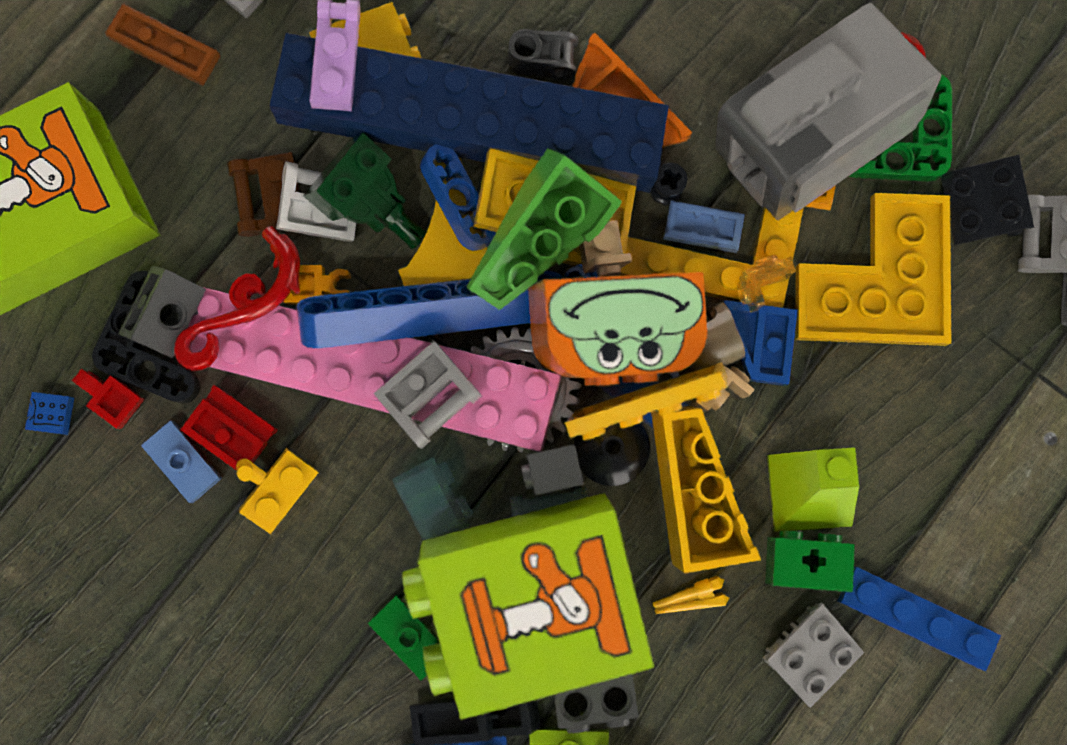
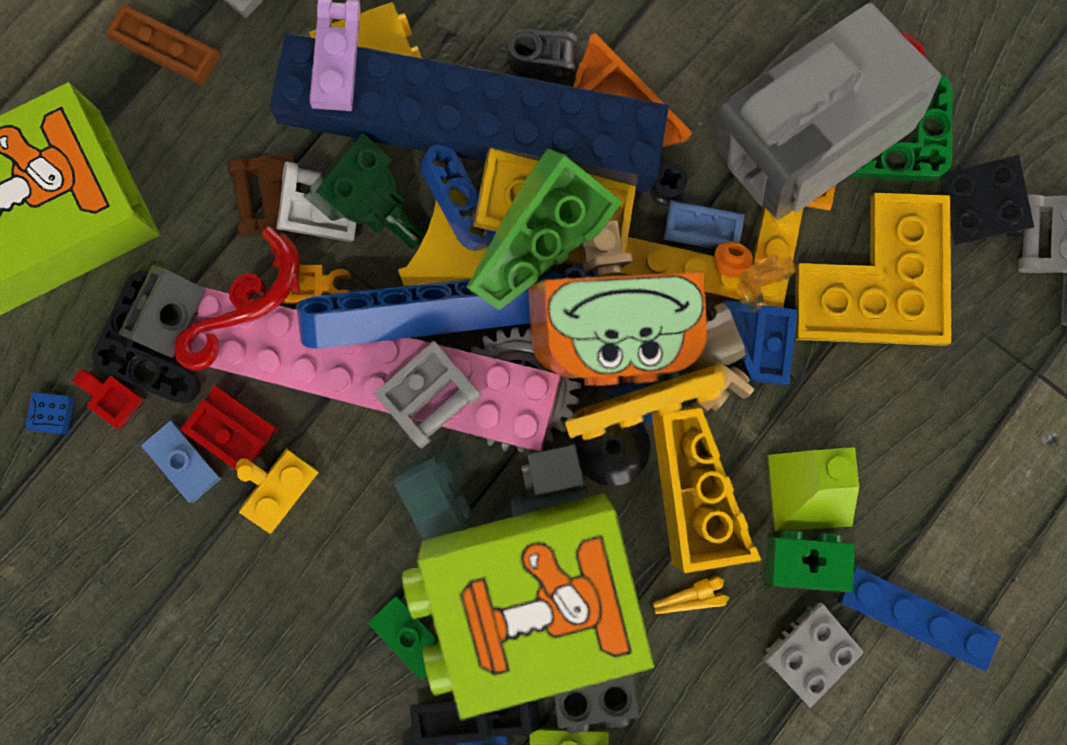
(732, 259): none -> orange plate

